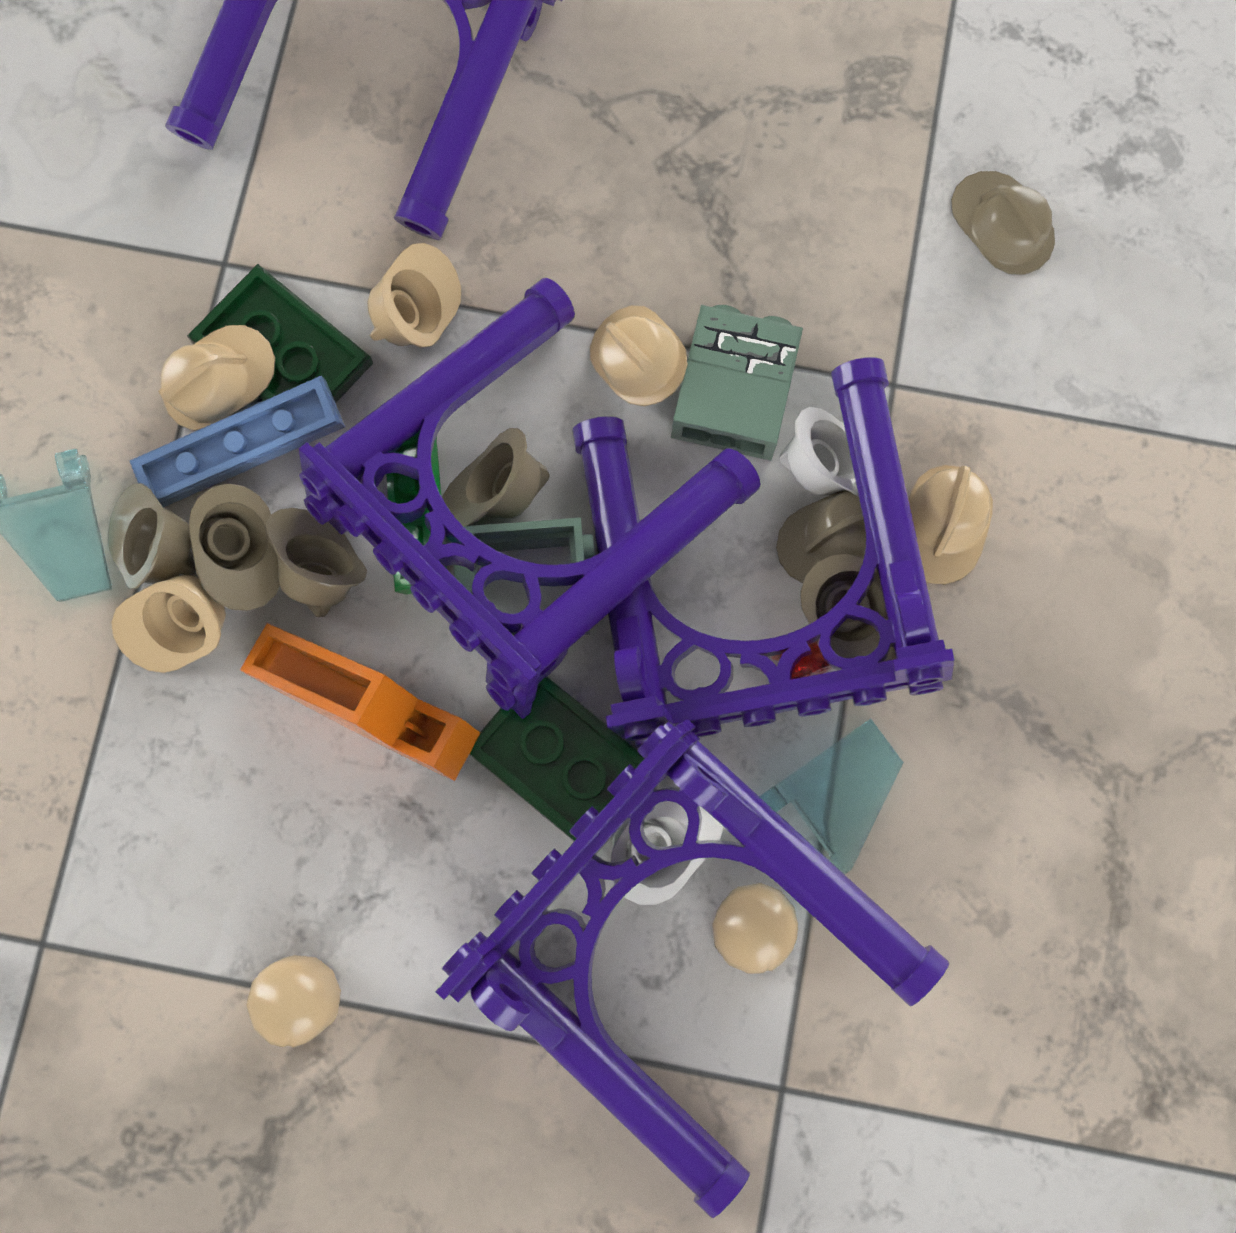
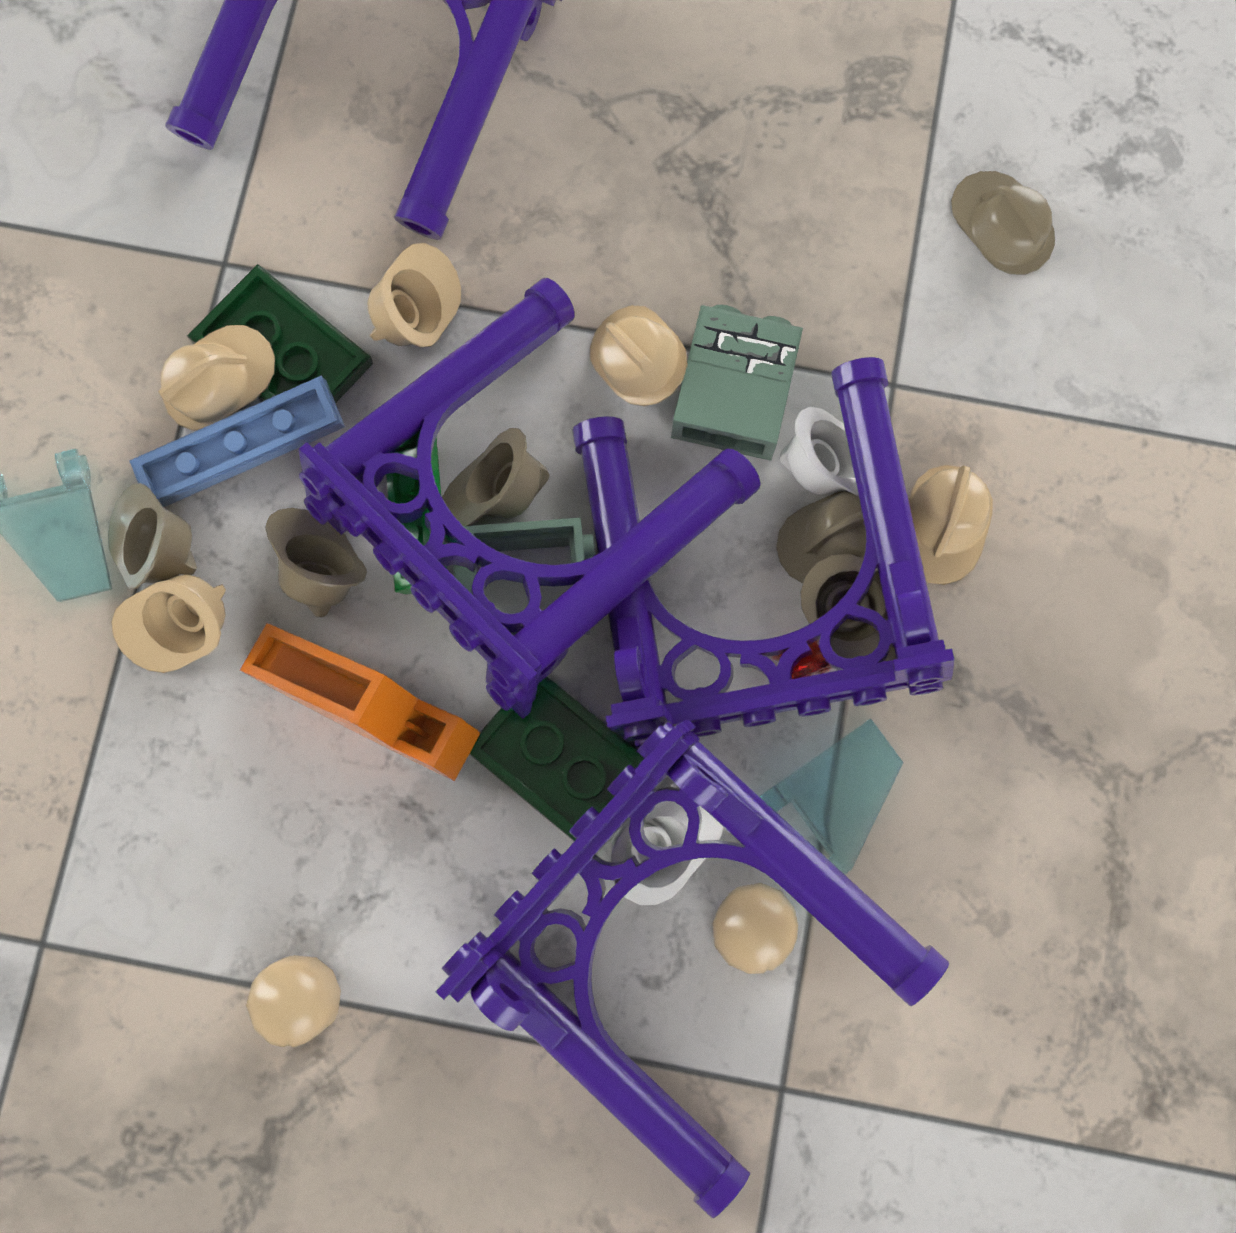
(233, 547): dark tan piece -> none

